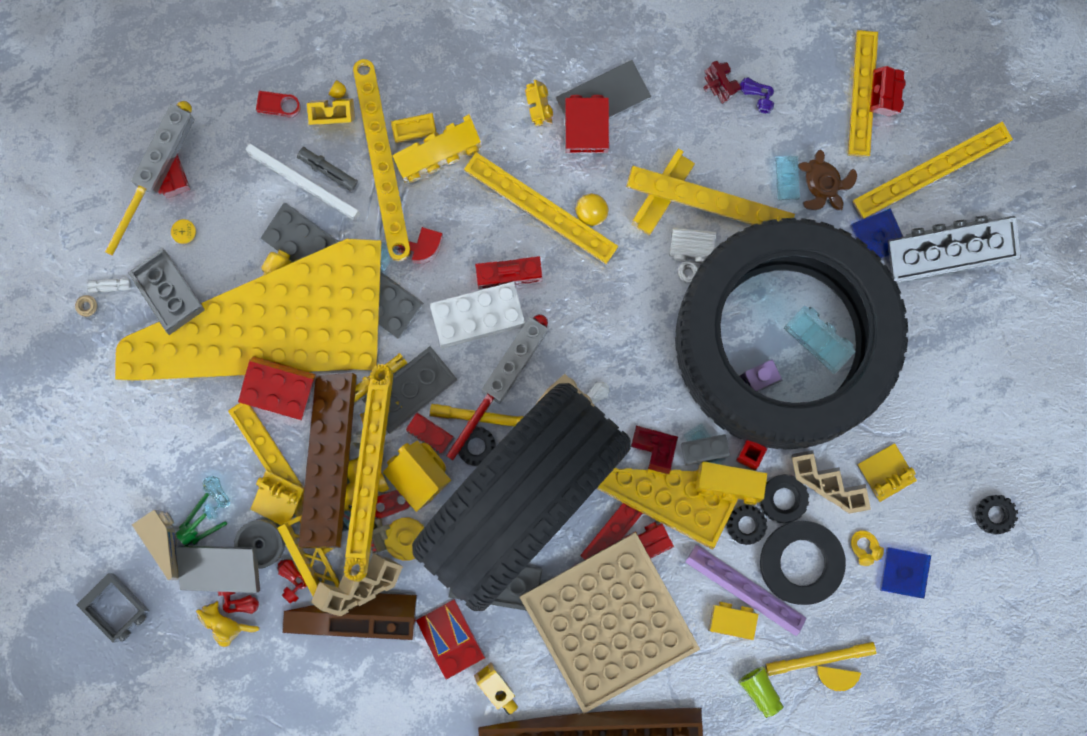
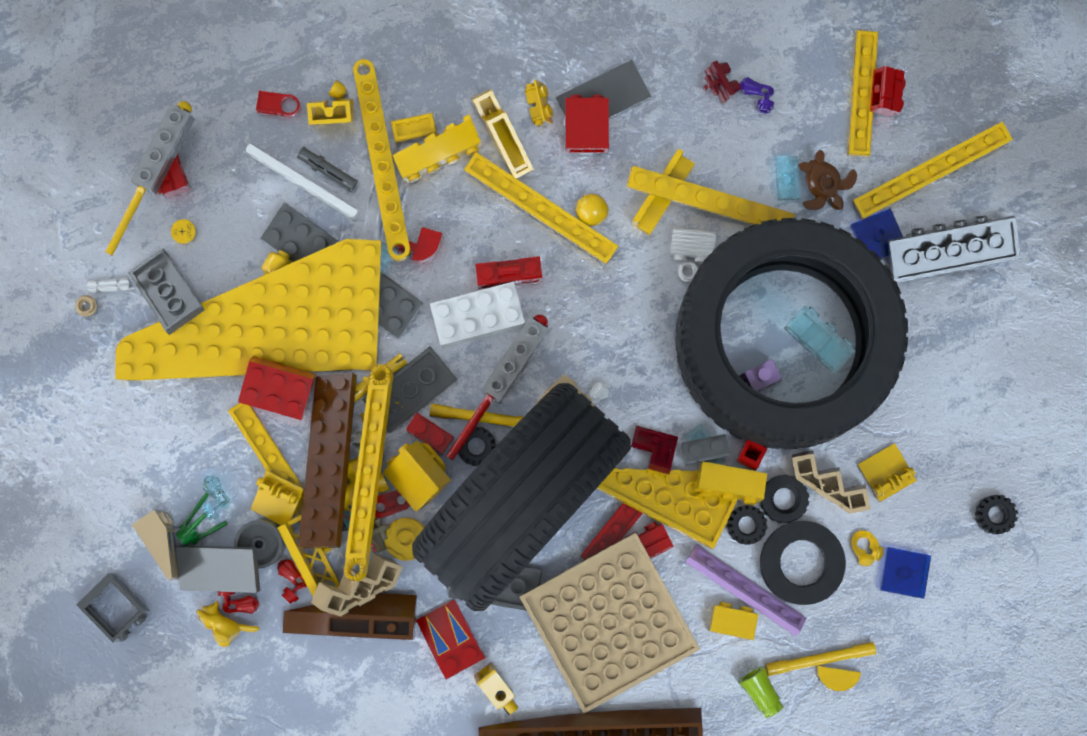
(502, 133): none -> yellow slope

